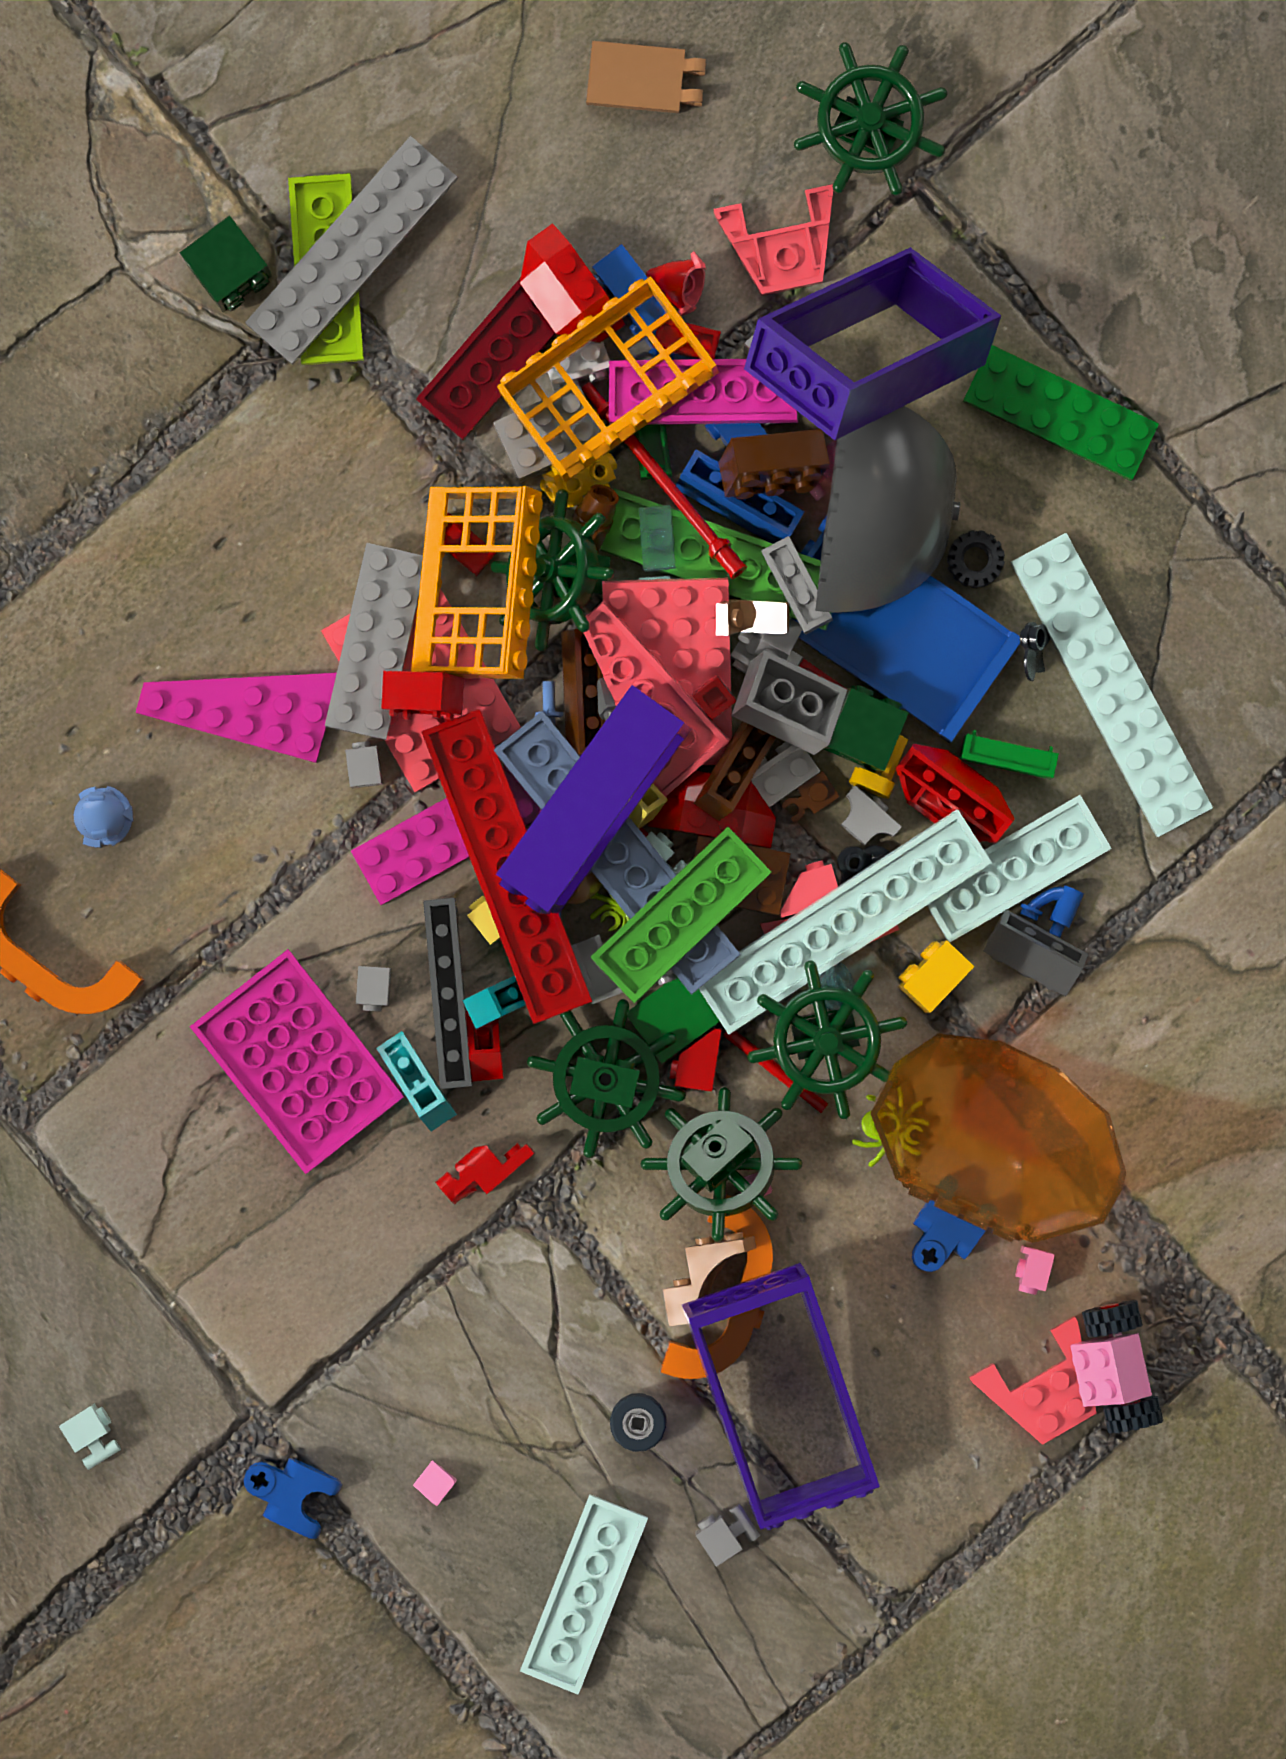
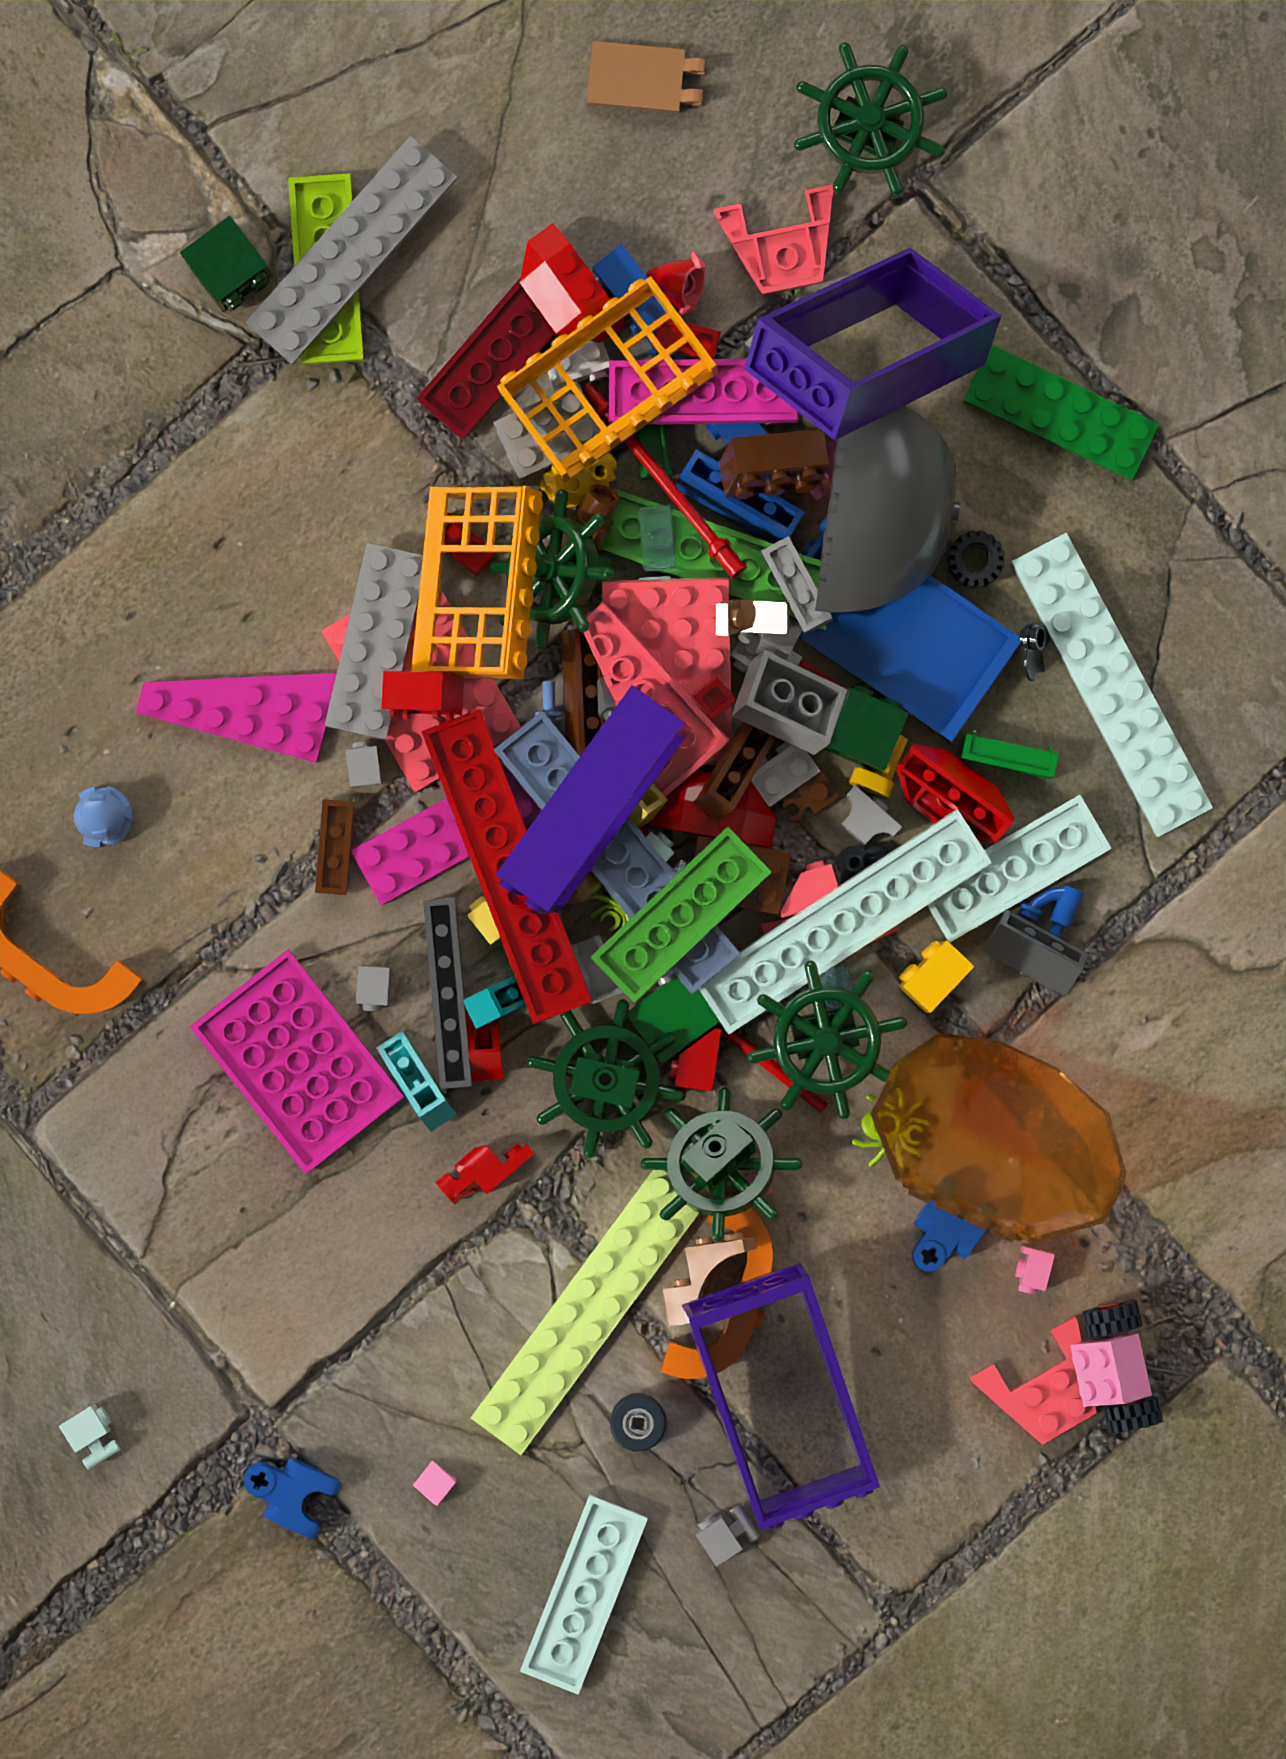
(334, 847): none -> reddish brown plate
(584, 1315): none -> yellowish green plate

